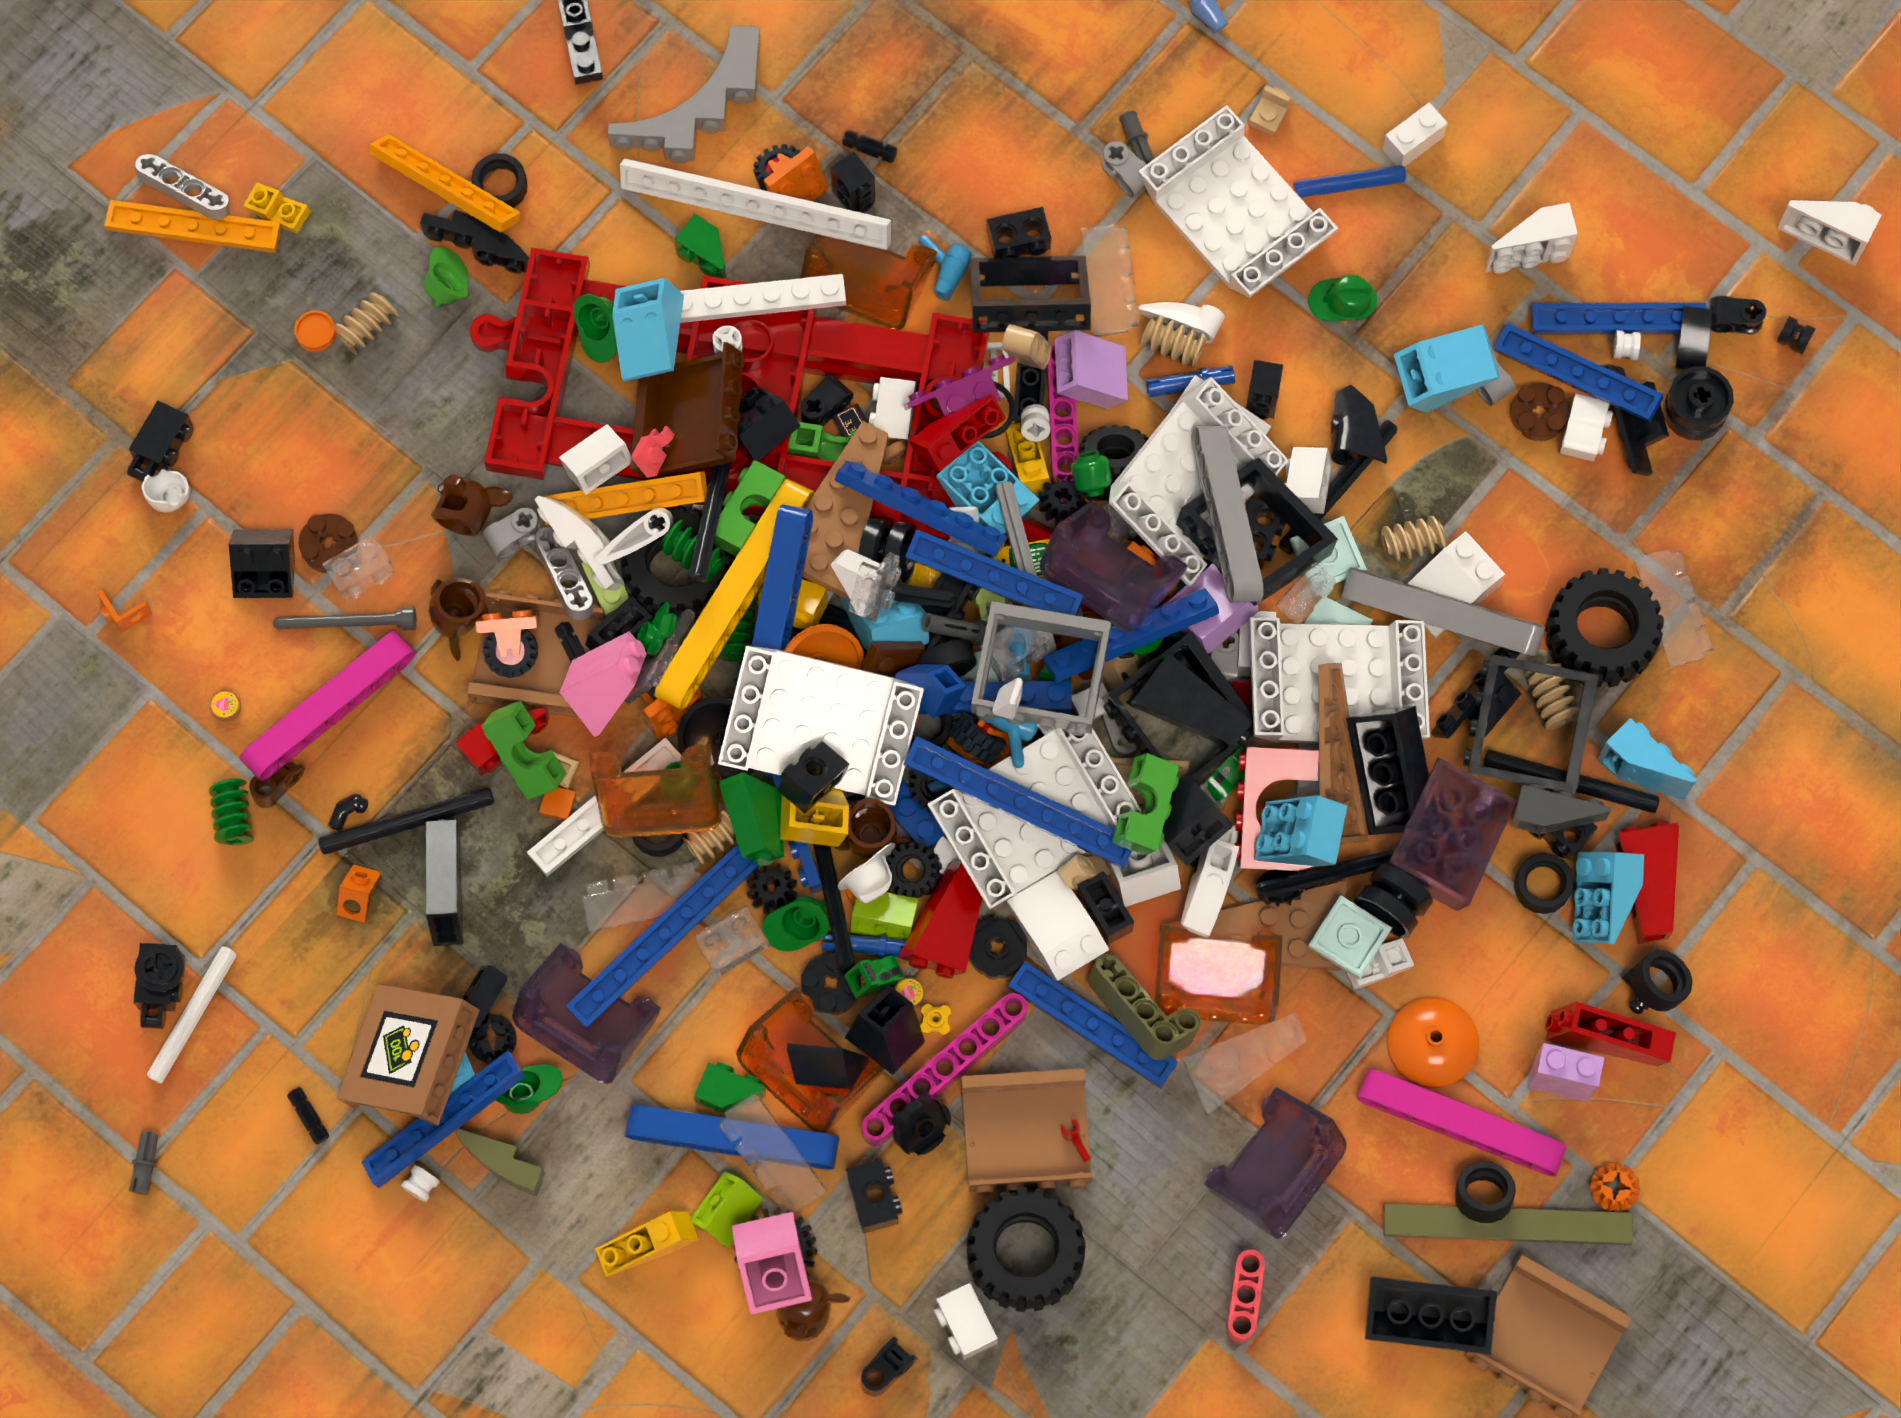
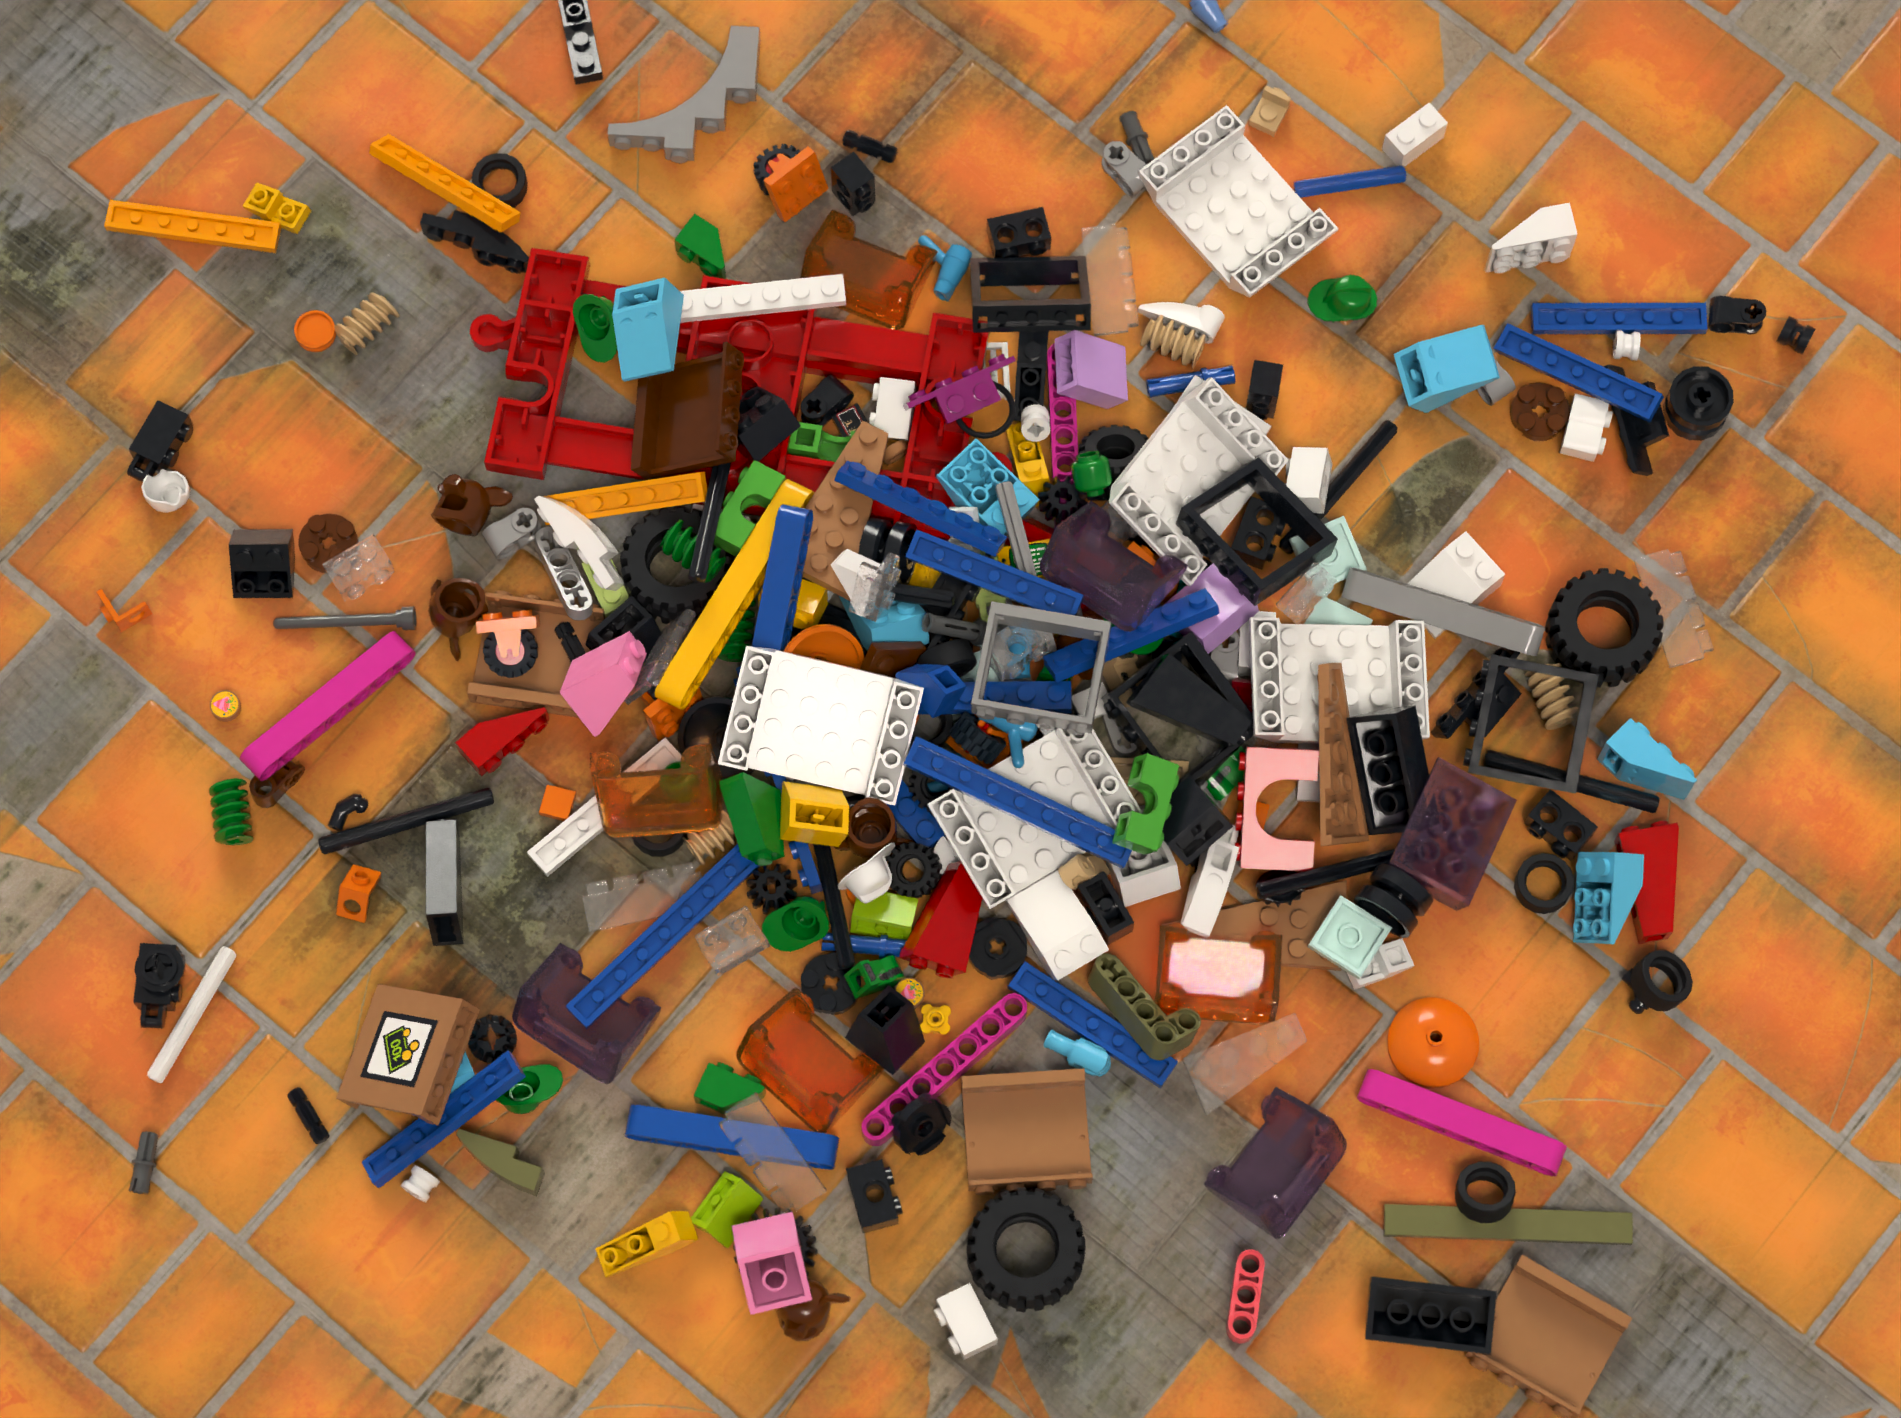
(184, 184): light grey beam -> none
(445, 277): bright green piece -> none
(485, 990): black slope -> none
(532, 771): bright green arch -> none
(570, 767): tan tile -> none
(596, 459): white brick -> none
(636, 536): white piece -> none
(649, 453): coral plate -> none
(654, 633): green plate -> none
(726, 334): white wheel -> none
(756, 204): white plate -> none
(812, 776): black brick -> none
(825, 1066): black slope -> none
(890, 1363): black piece -> none
(955, 433): red slope -> none
(1008, 699): white slope -> none
(1027, 346): tan beam -> none
(1074, 1137): red hand -> none
(1080, 1053): none -> medium azure arm
(1227, 514): light grey beam -> none
(1301, 831): medium azure slope -> none
(1355, 428): black panel -> none
(1412, 538): tan piece -> none
(1547, 811): dark grey slope -> none
(1566, 1072): lavender brick -> none
(1603, 1195): orange gear -> none
(1609, 1034): red slope -> none
(1693, 337): black slope -> none
(1831, 226): white slope -> none

